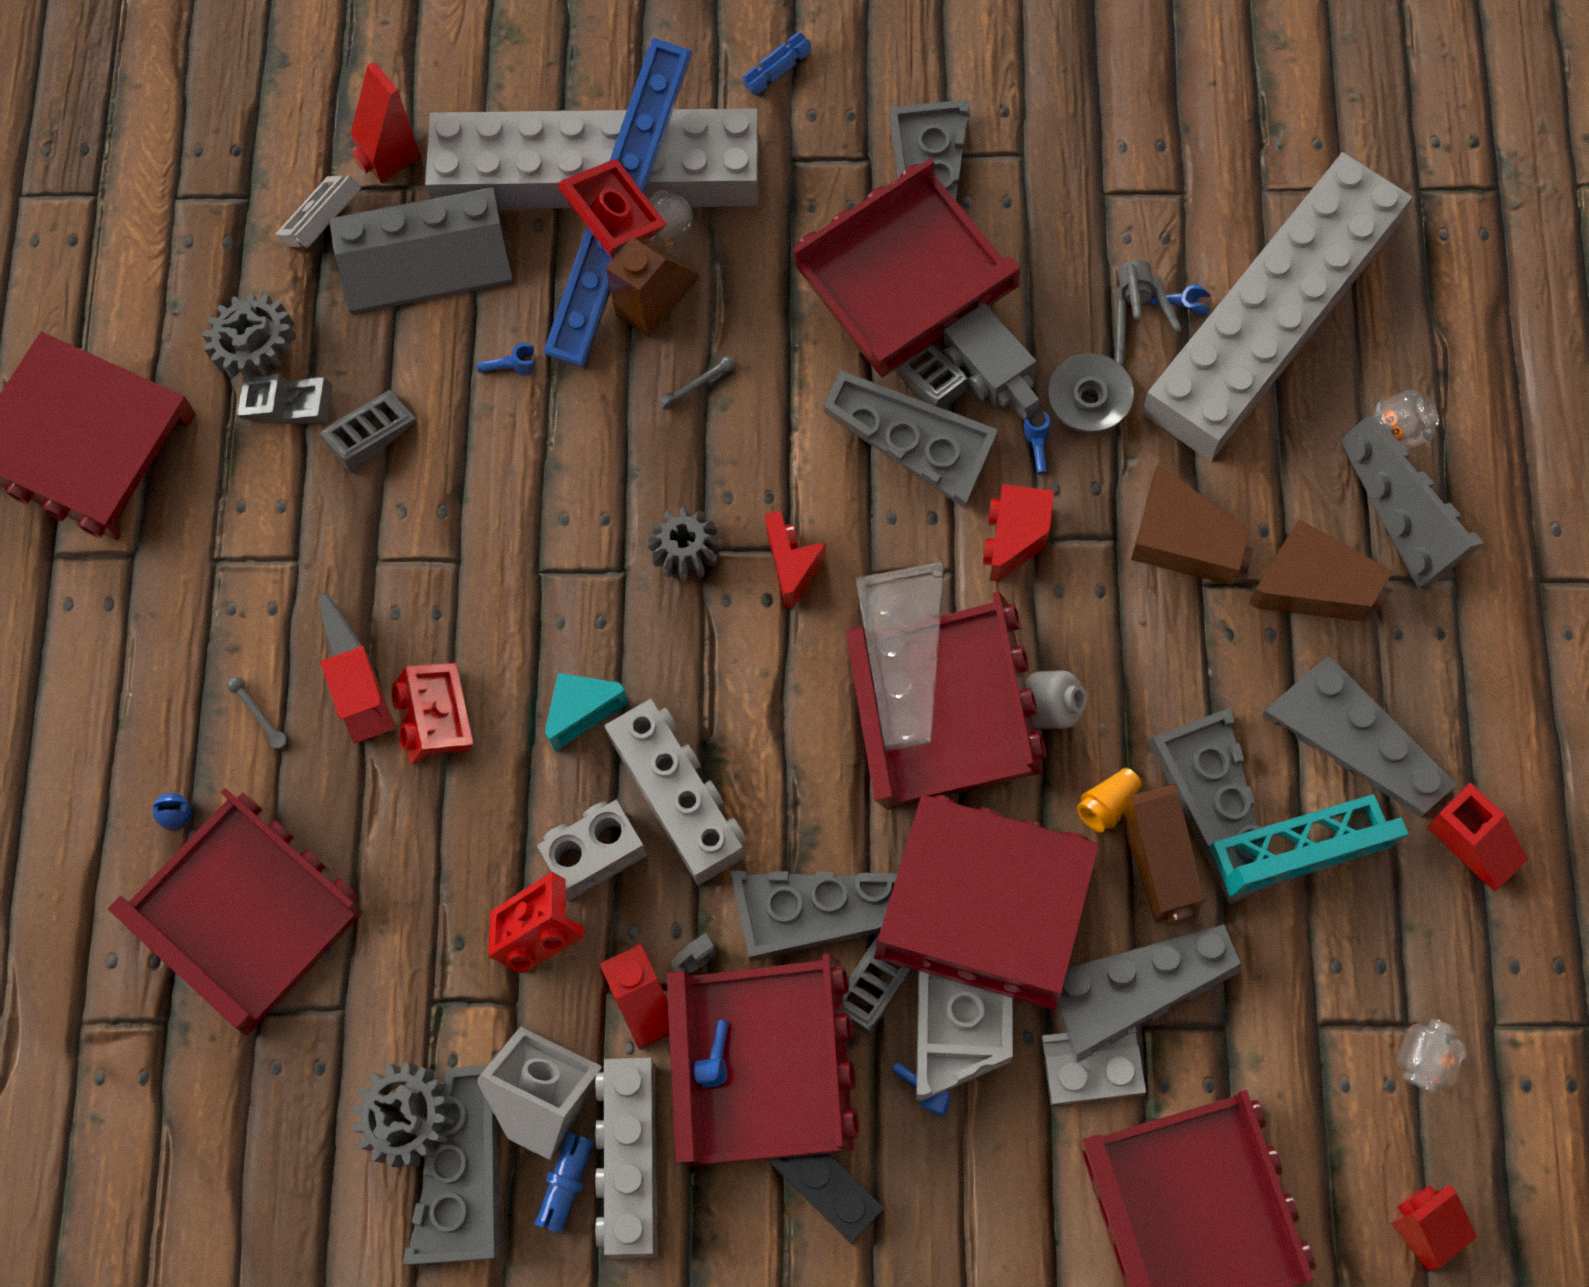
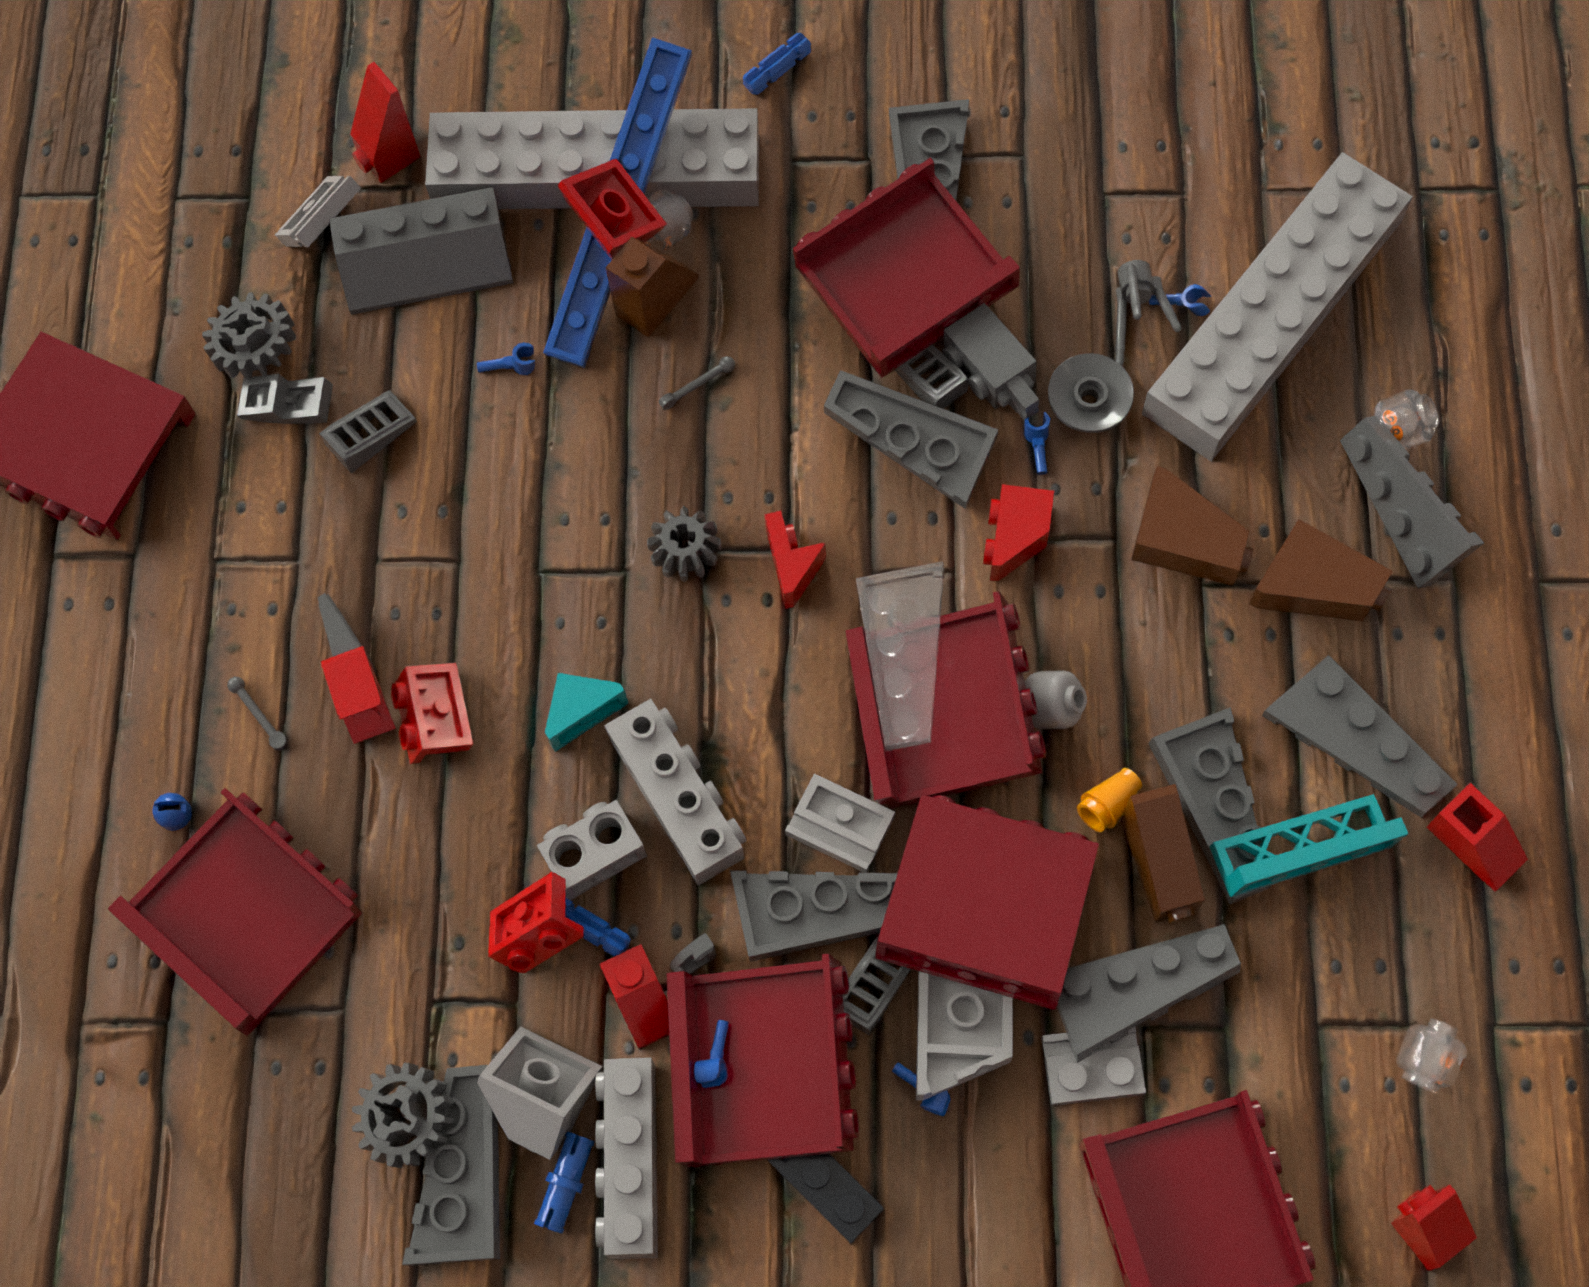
(598, 930): none -> blue axle
(840, 823): none -> light grey plate

